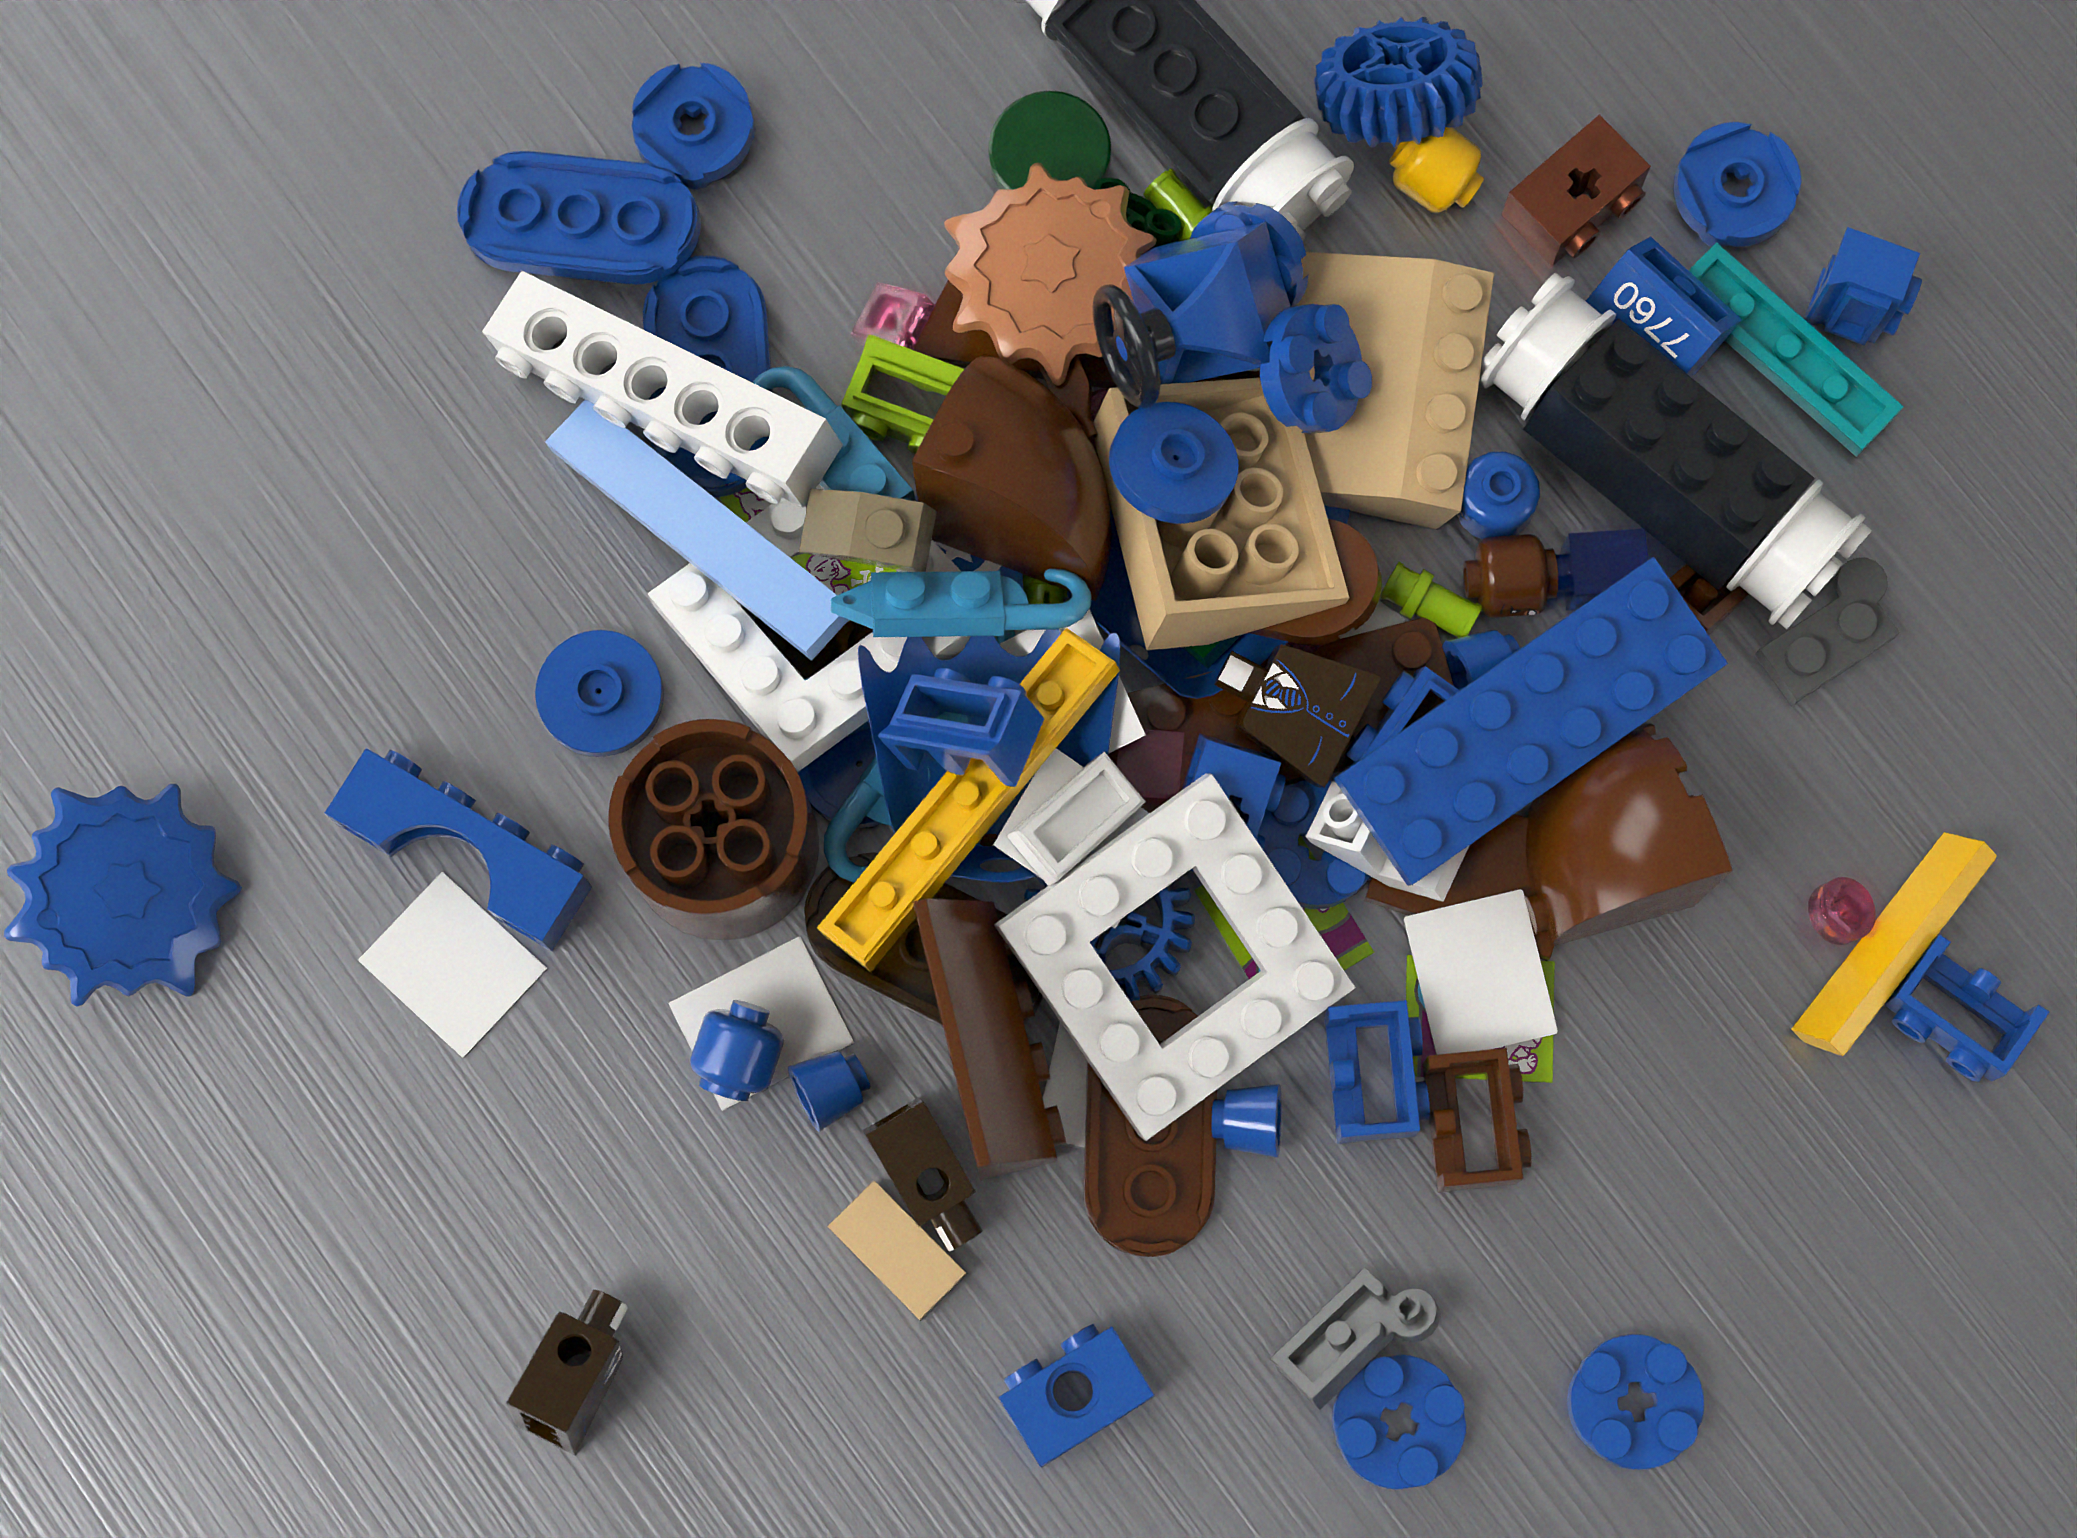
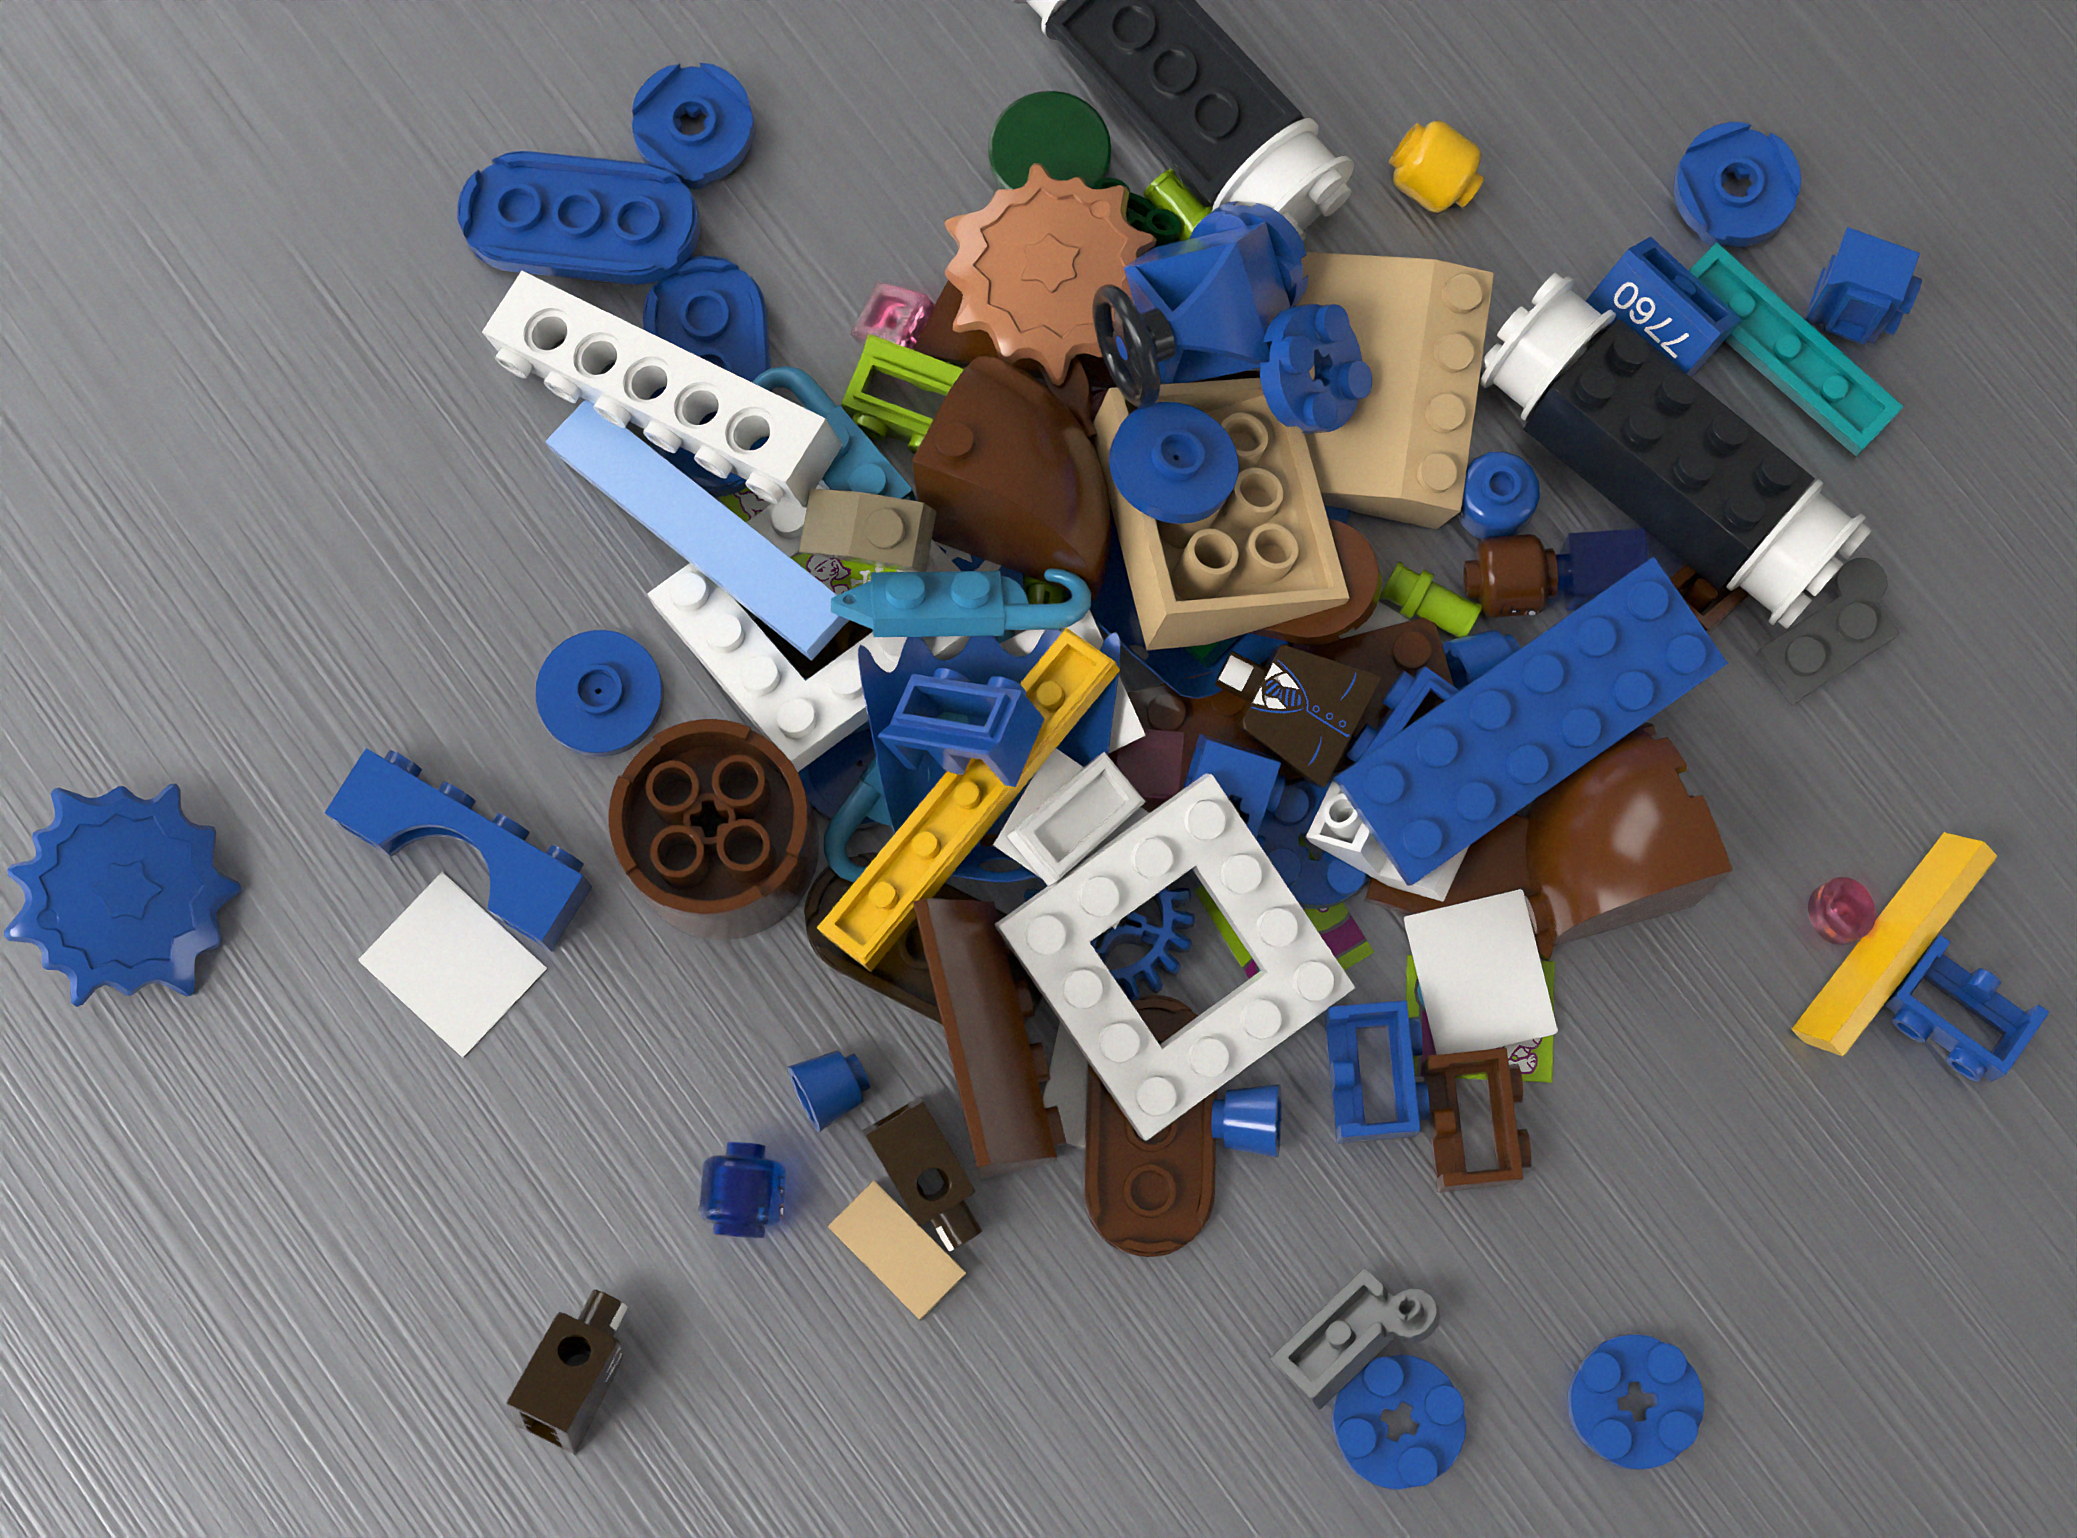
(736, 1051): blue head -> none
(742, 1191): none -> clear blue head
(788, 988): white sticker -> none
(1115, 1385): blue brick -> none
(1398, 82): blue gear -> none
(1591, 162): copper brick -> none

